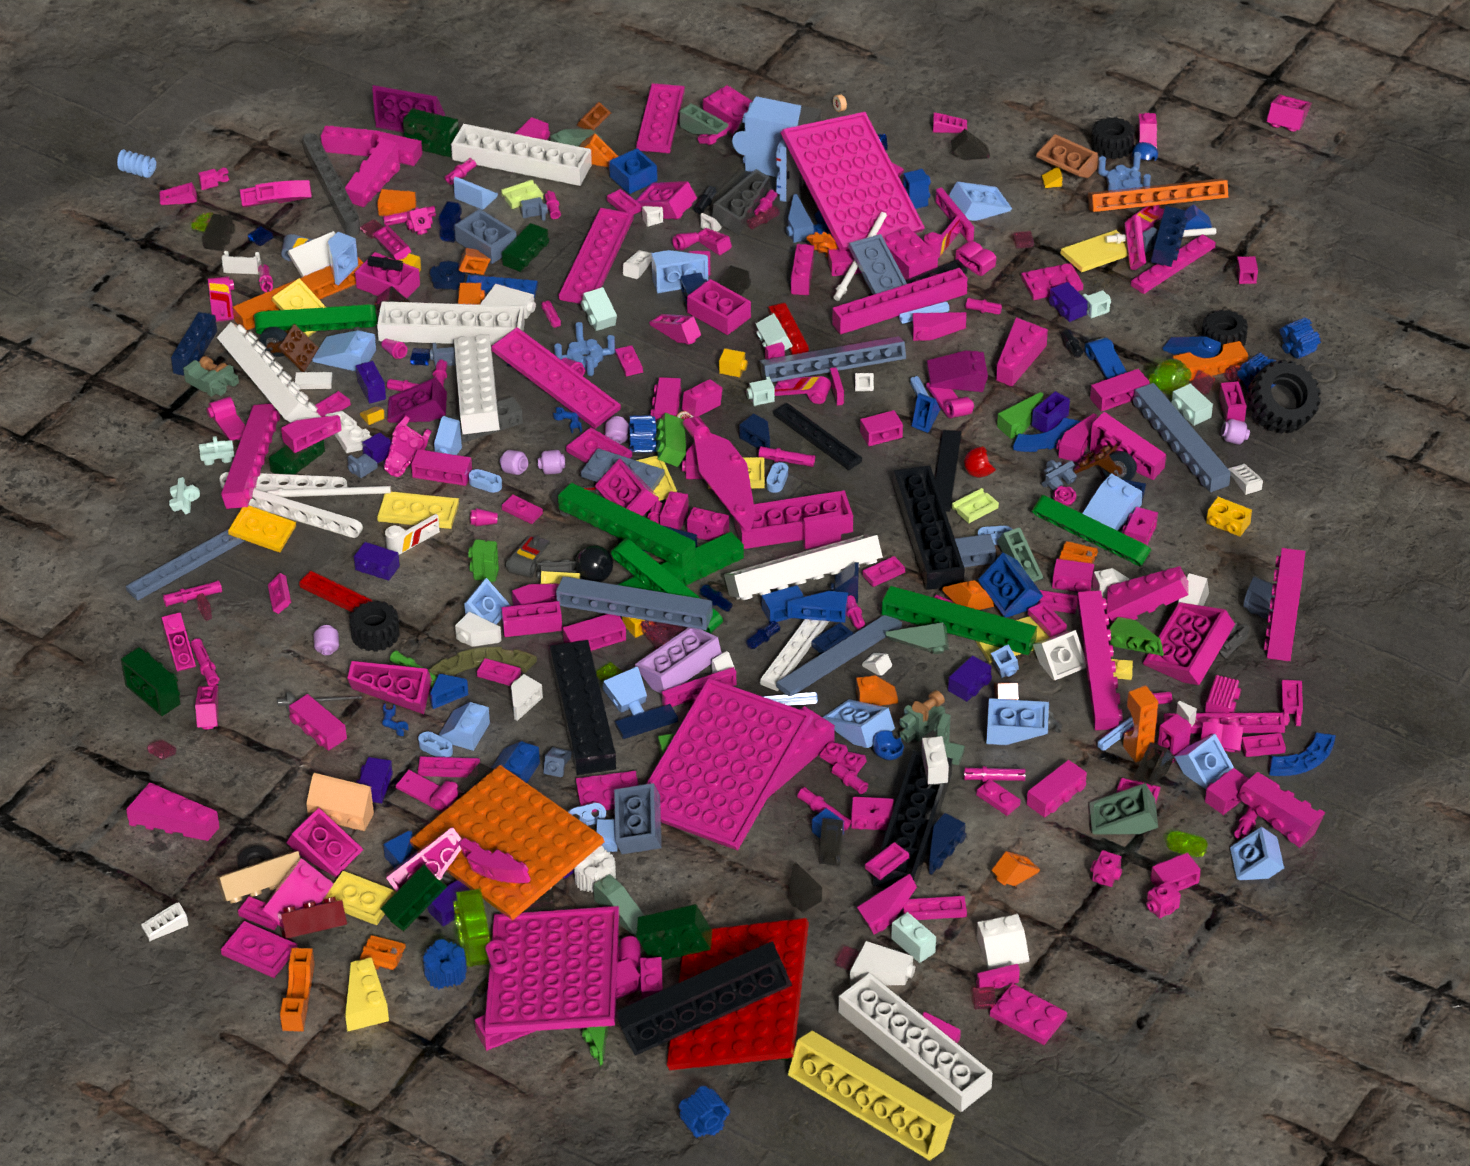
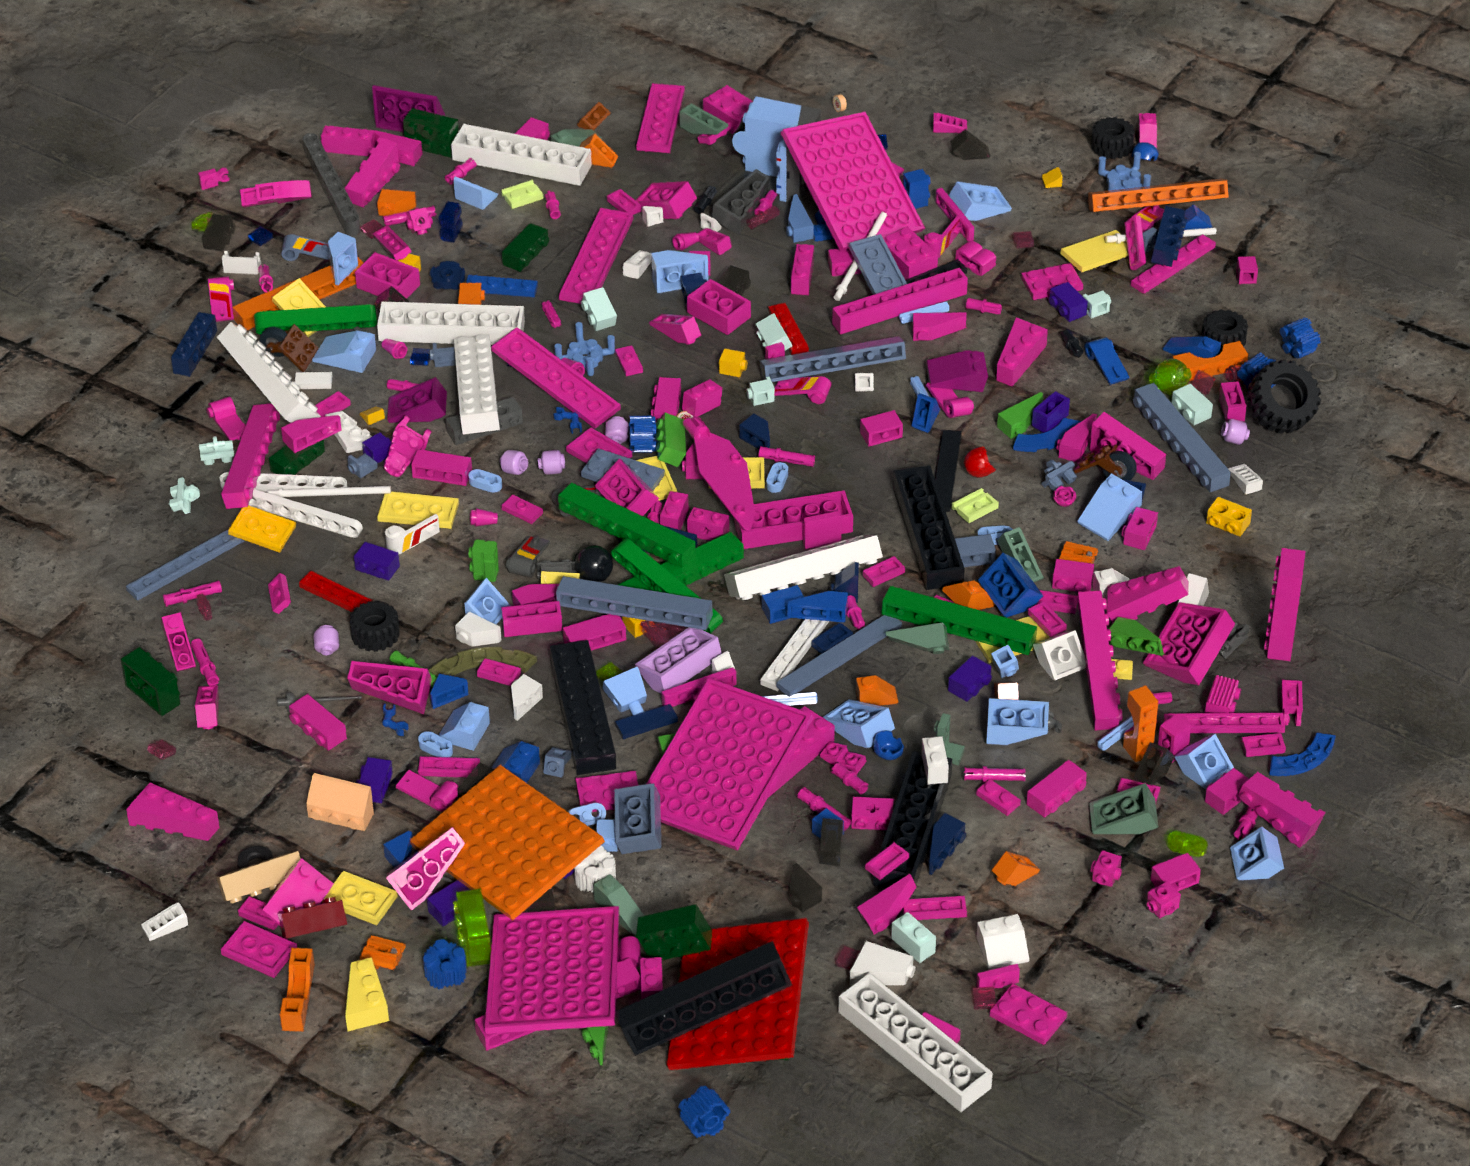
(136, 163): light blue piece -> none
(179, 195): dark pink slope -> none
(213, 381): sand green hips -> none
(311, 255): white tile -> none
(324, 843): dark pink slope -> none
(370, 382): dark purple brick -> none
(385, 263): black axle -> none
(413, 897): dark green brick -> none
(440, 372): dark pink axle -> none
(448, 436): light blue slope -> none
(473, 261): orange slope -> none
(485, 234): sand blue brick -> none
(494, 866): dark pink slope -> none
(498, 956): dark pink plate -> none
(510, 297): white slope -> none
(534, 207): sand blue bracket -> none
(633, 171): blue brick -> none
(716, 597): clear blue axle -> none
(763, 635): clear blue axle -> none
(817, 436): black tile -> none
(822, 242): orange piece -> none
(836, 386): dark pink tile -> none
(871, 1095): light yellow brick -> none
(878, 663): white slope -> none
(921, 717): sand green hips -> none
(1069, 156): nougat slope -> none
(1091, 530): green beam -> none
(1117, 389): dark pink brick -> none
(1186, 712): white slope -> none
(1228, 735): dark pink brick -> none
(1259, 597): sand blue slope -> none
(1288, 112): dark pink slope -> none

